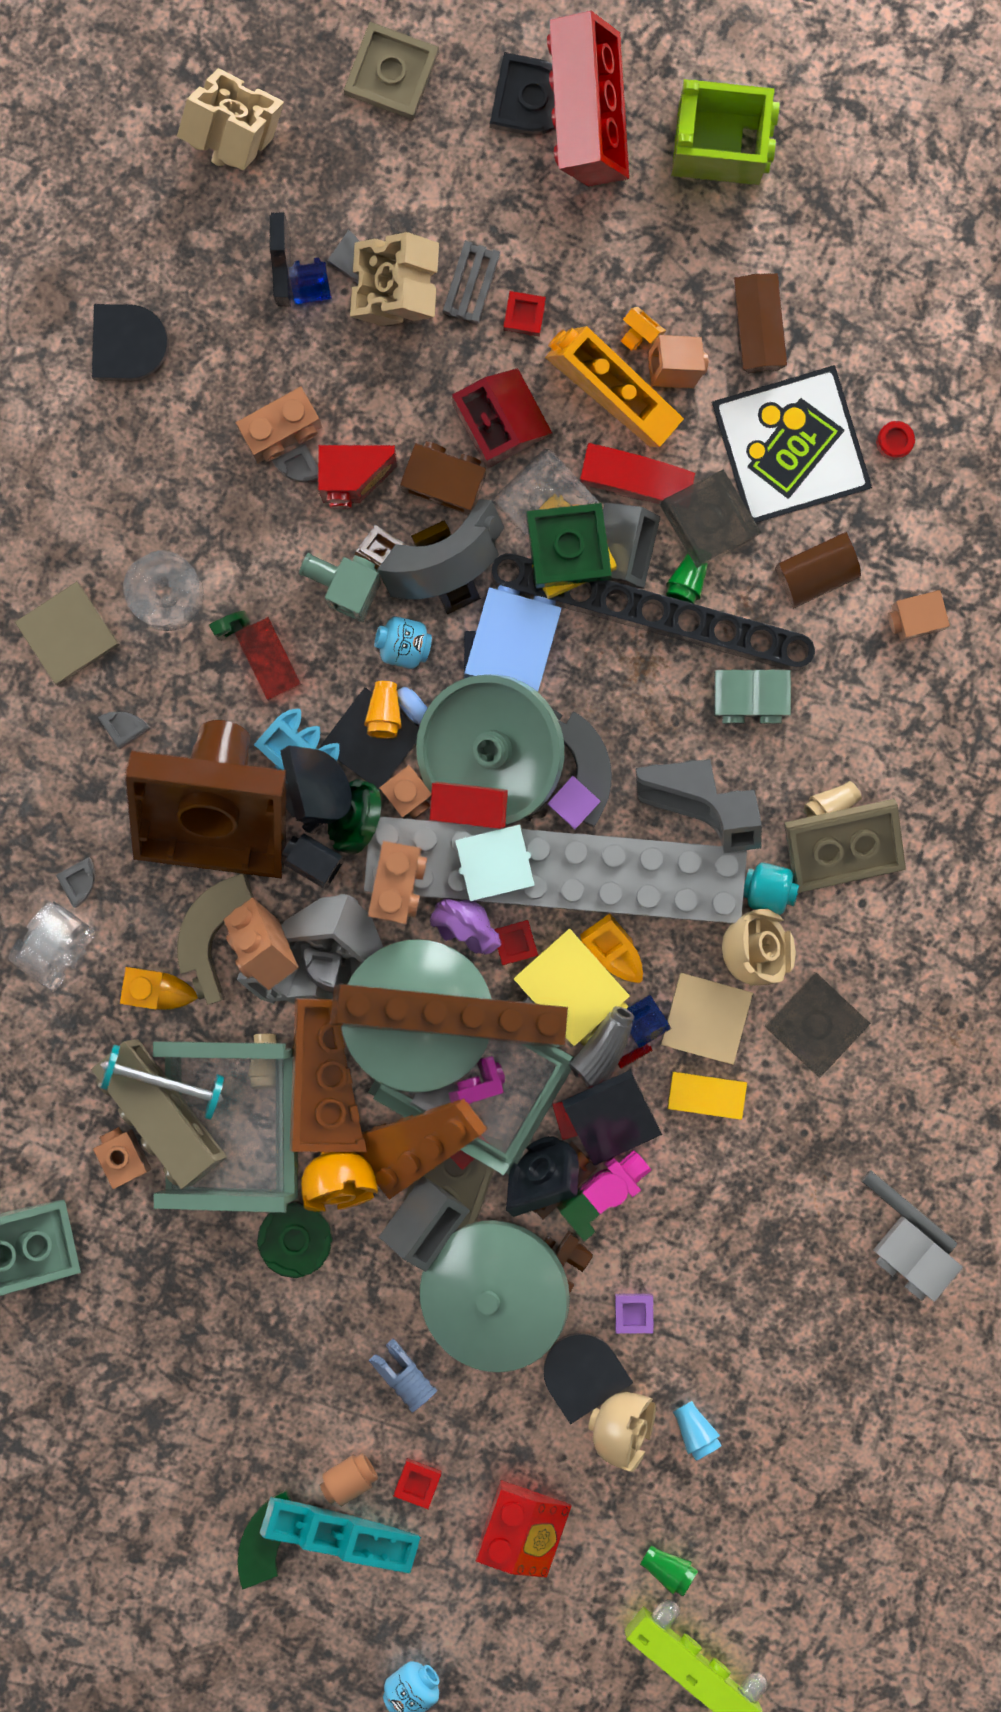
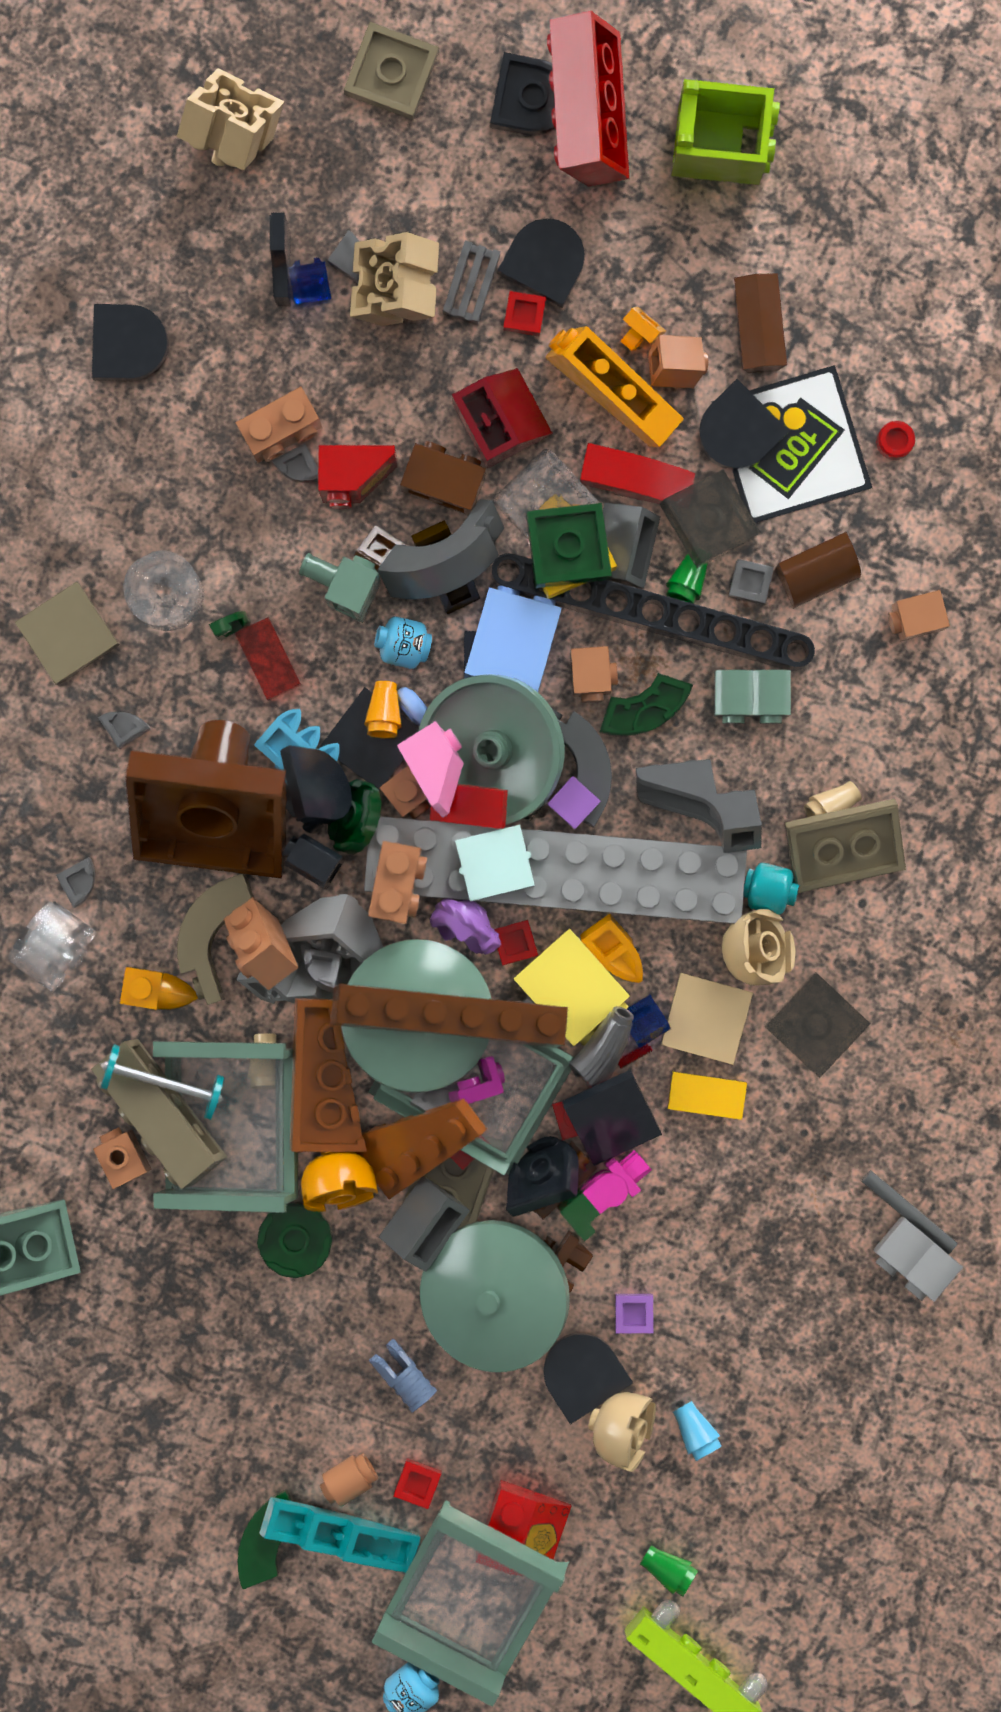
(435, 764): none -> bright pink slope
(468, 1604): none -> piece
(545, 259): none -> black tile
(592, 673): none -> nougat brick
(645, 711): none -> dark green tile
(739, 429): none -> black tile
(751, 582): none -> flat silver tile

